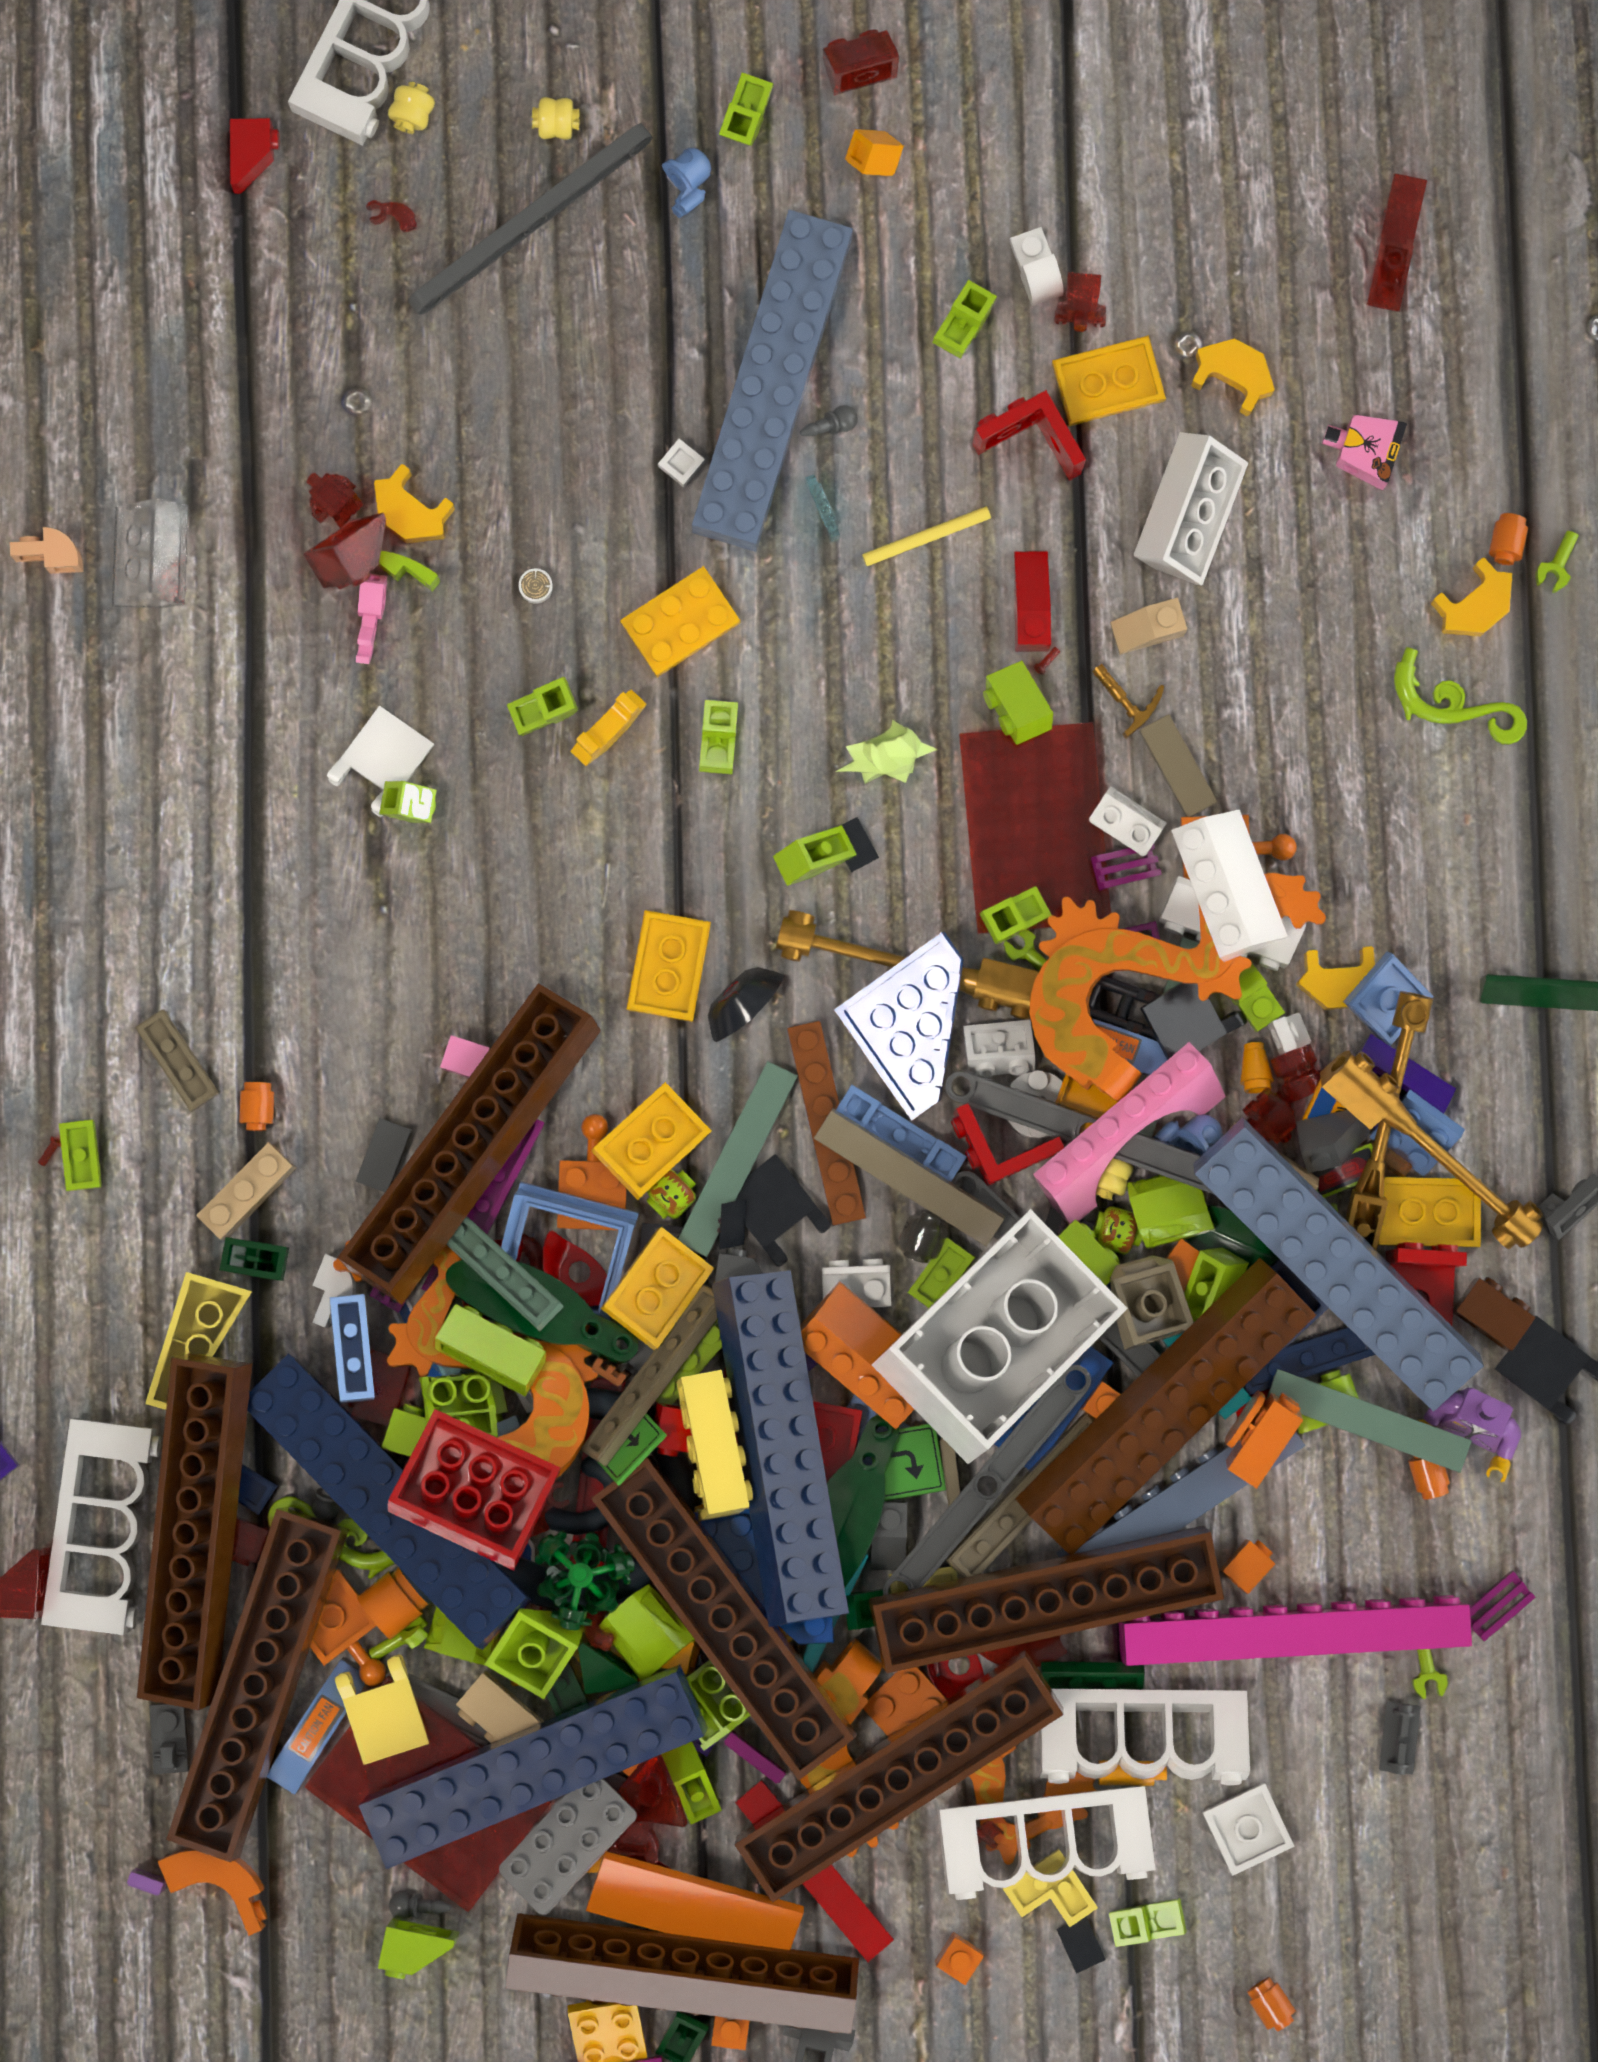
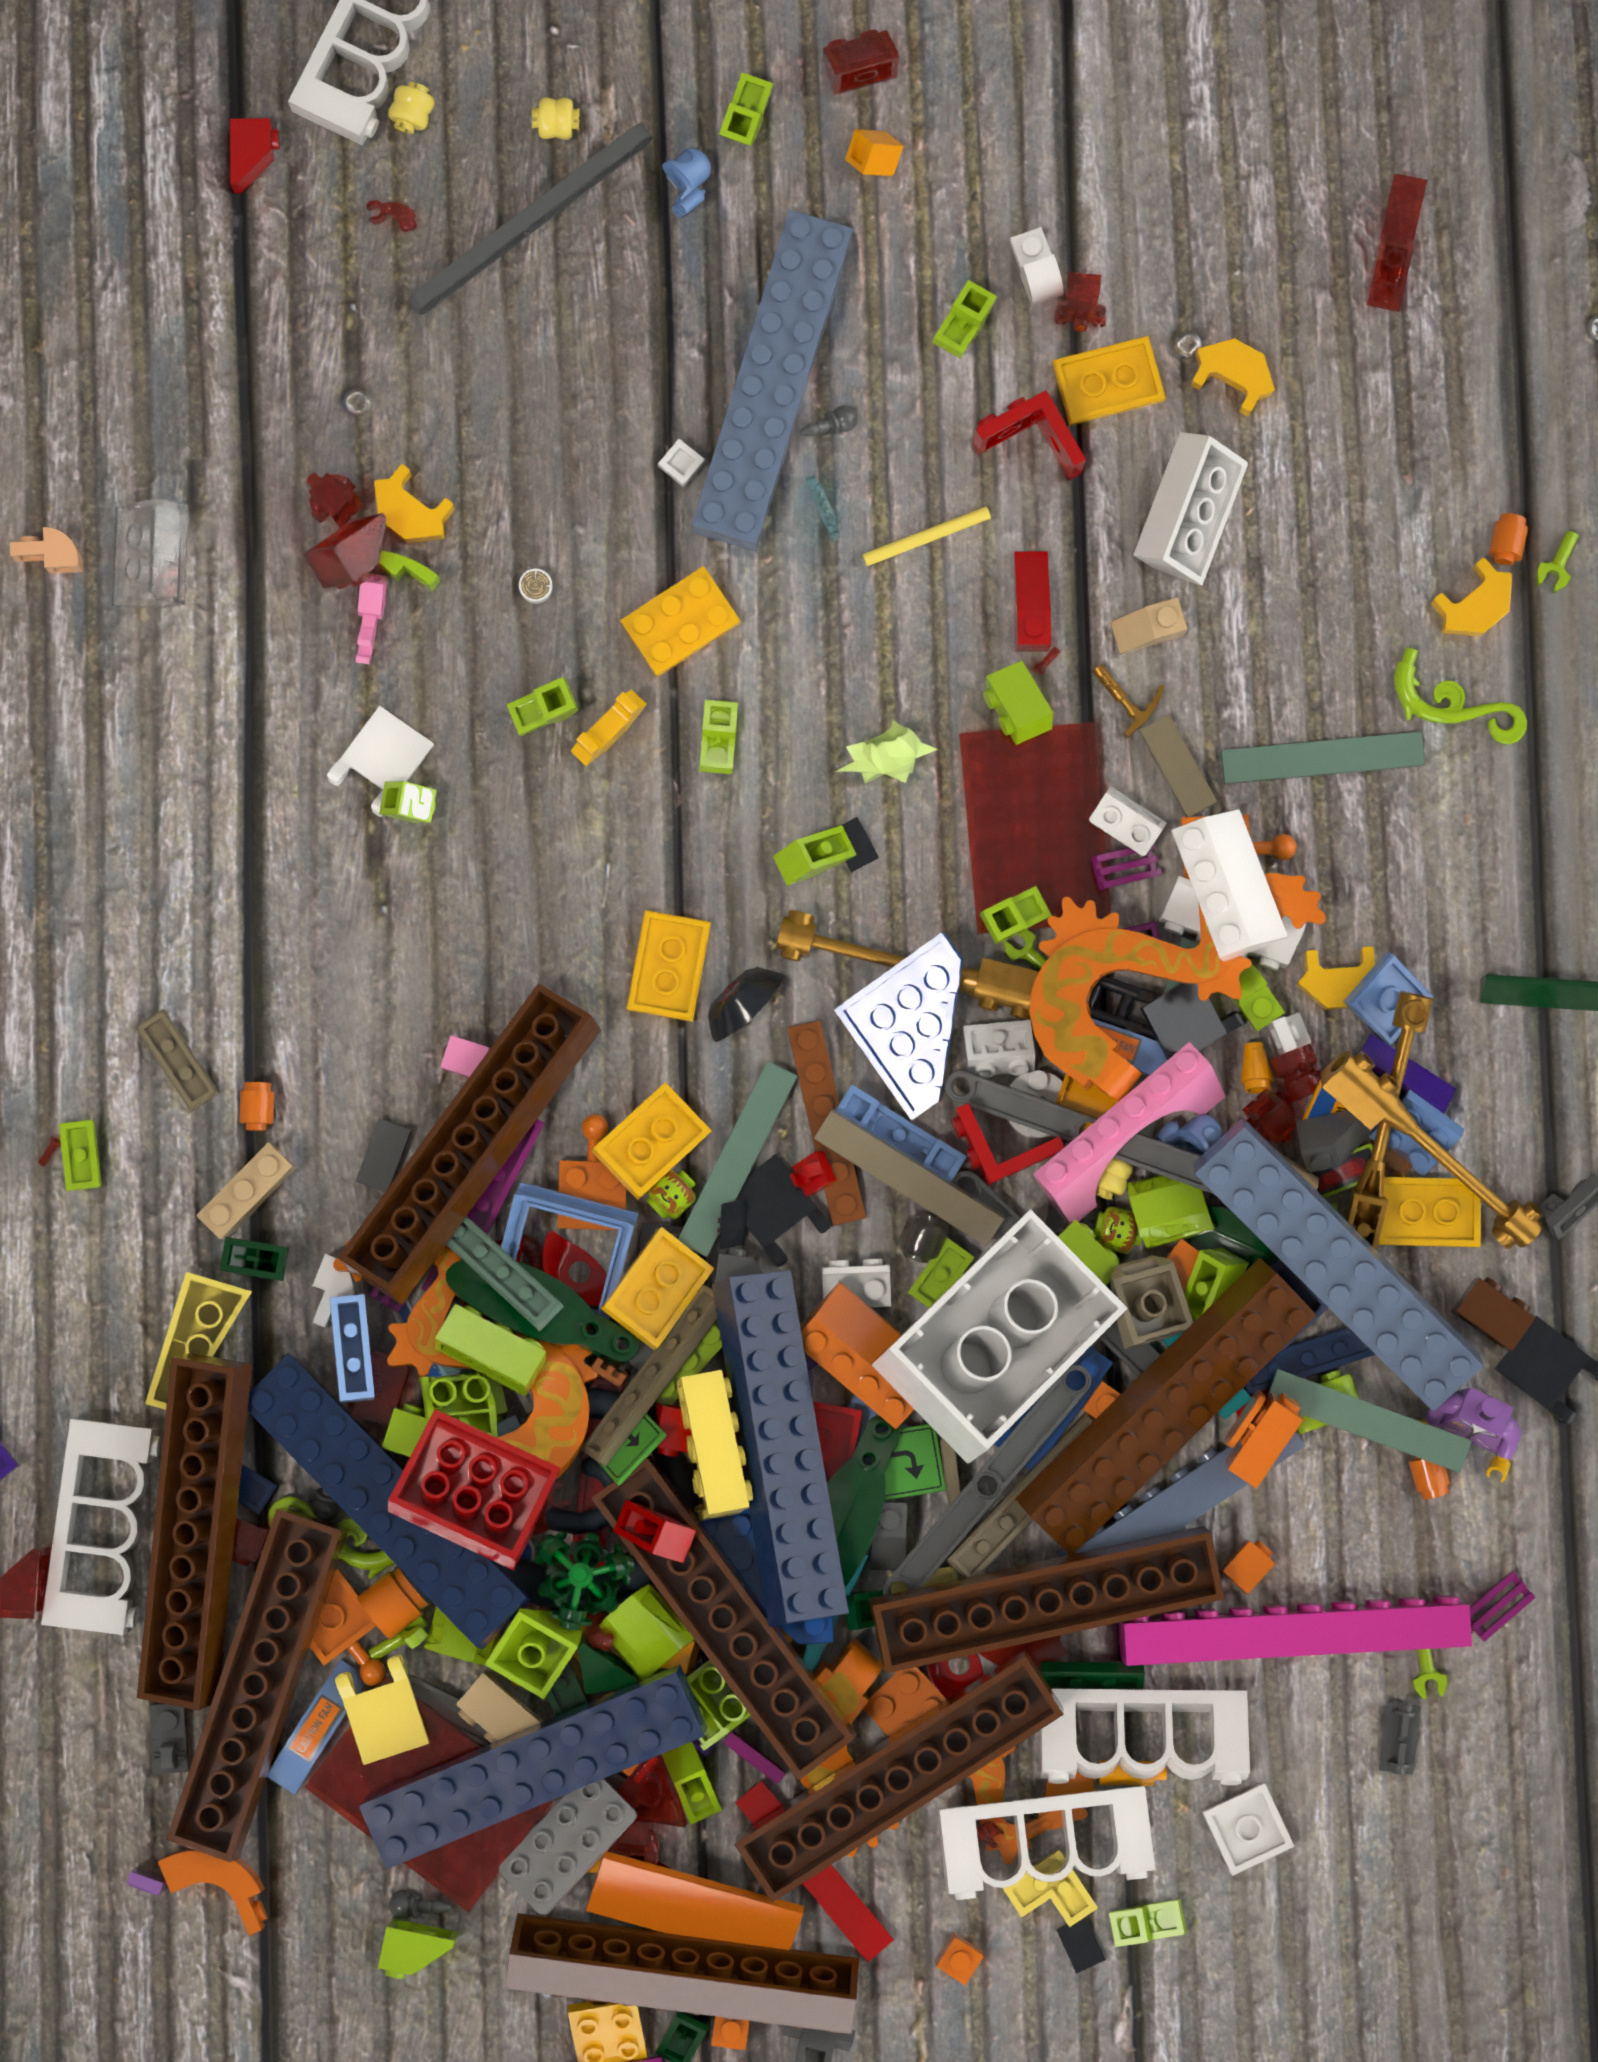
(654, 1531): none -> red slope
(813, 1173): none -> red tile
(1271, 2004): orange brick -> none
(1322, 758): none -> sand green tile
(1367, 447): bright pink torso -> none
(1429, 1272): red bracket -> none

